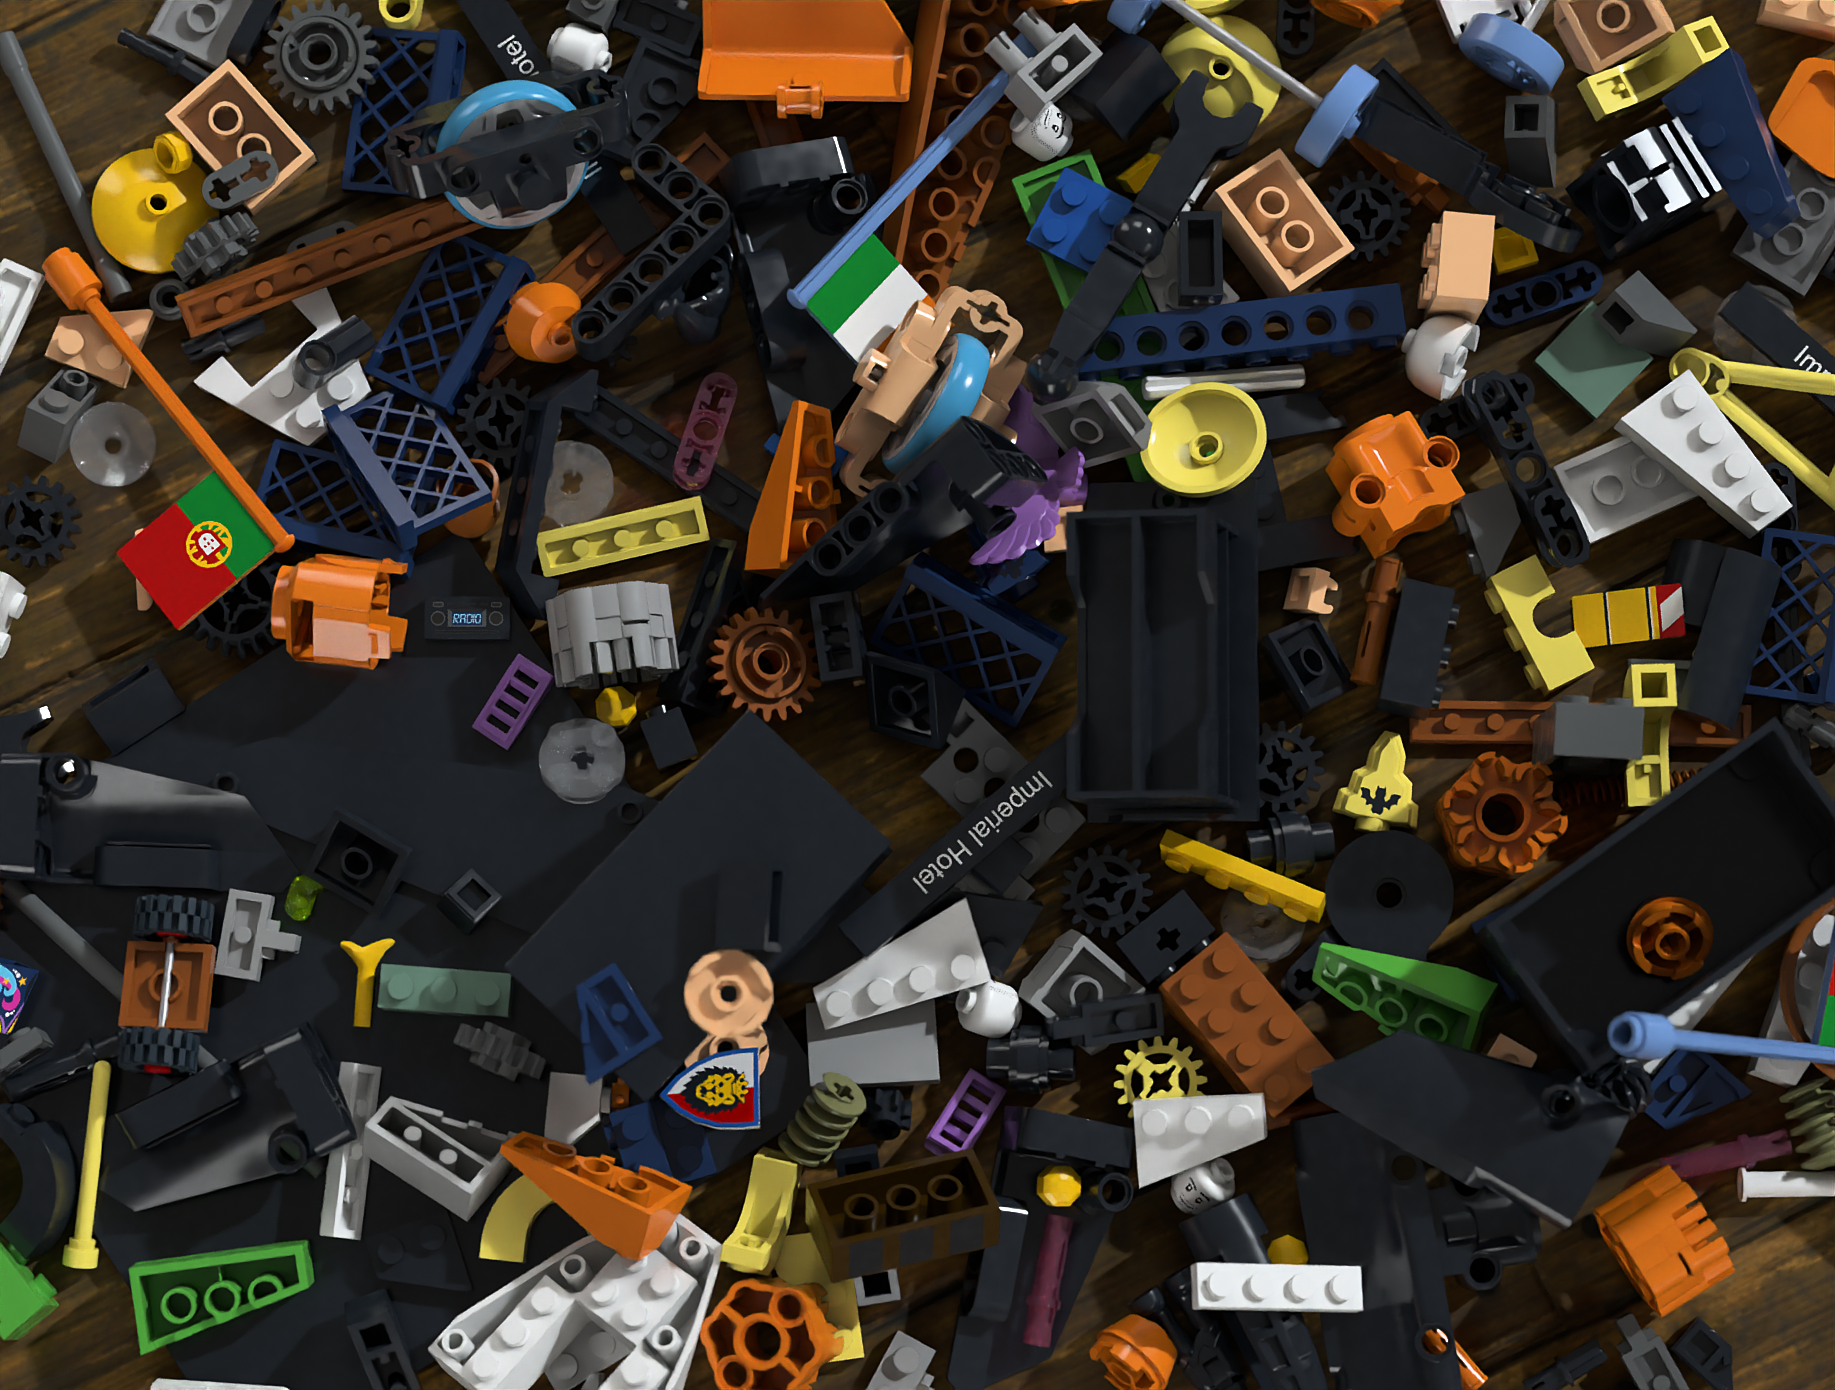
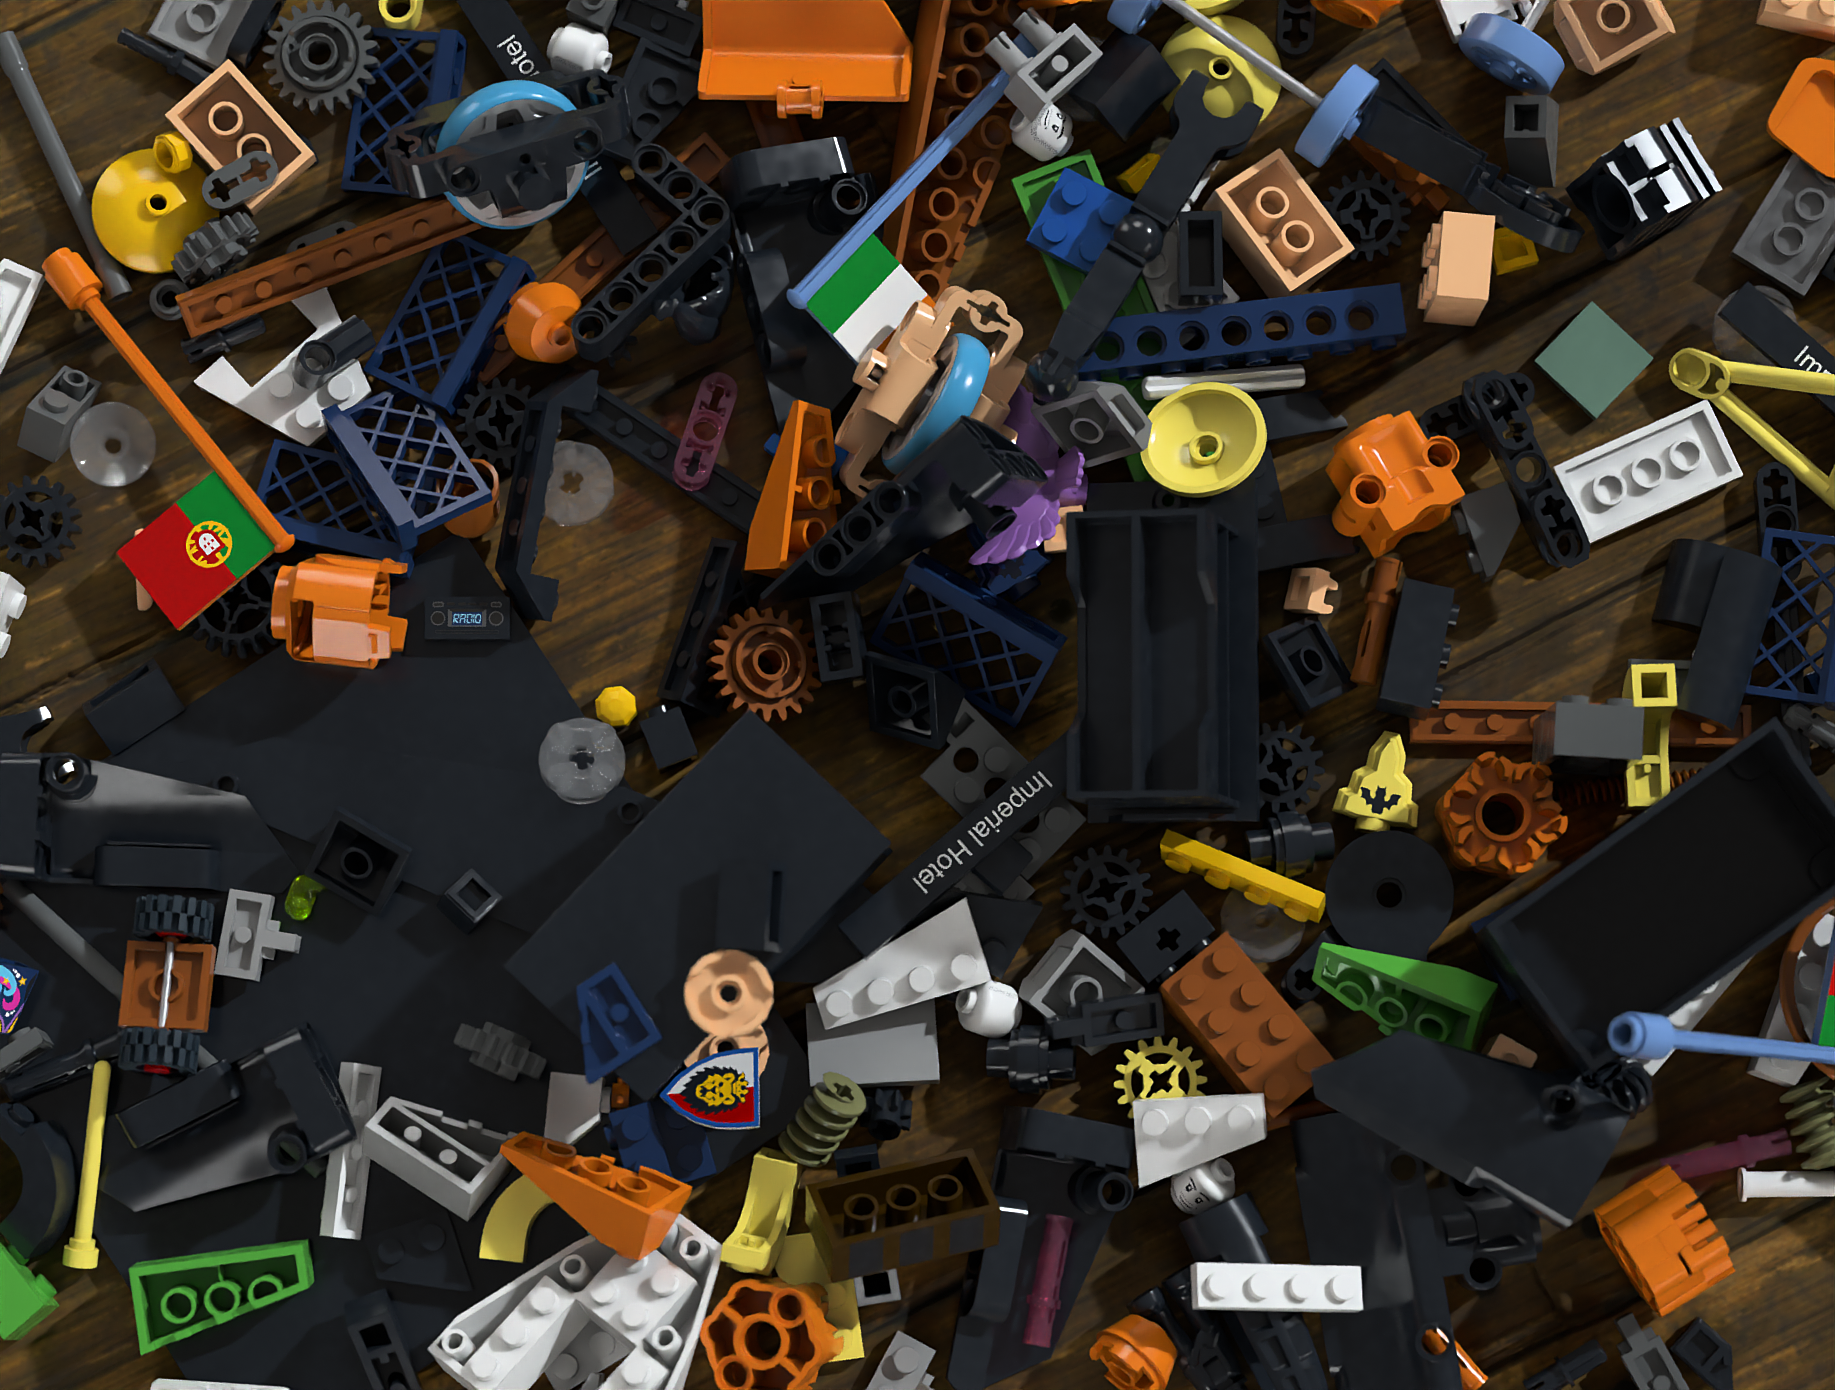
(86, 348): light nougat wing -> none
(366, 960): yellow piece -> none
(446, 991): sand green brick -> none
(519, 665): medium lavender slope -> none
(606, 628): light grey piece -> none
(622, 536): light yellow plate -> none
(938, 1144): medium lavender slope -> none
(1058, 1185): yellow tile -> none
(1287, 1251): yellow tile -> none
(1438, 354): white cylinder -> none
(1549, 660): light yellow arch -> none
(1568, 273): dark blue beam -> none
(1629, 615): yellow sticker -> none
(1643, 318): dark grey slope -> none
(1654, 72): light yellow arch -> none
(1670, 936): orange cone -> none
(1690, 1087): dark blue wing -> none
(1705, 453): white wedge -> none
(1735, 142): dark blue wedge -> none

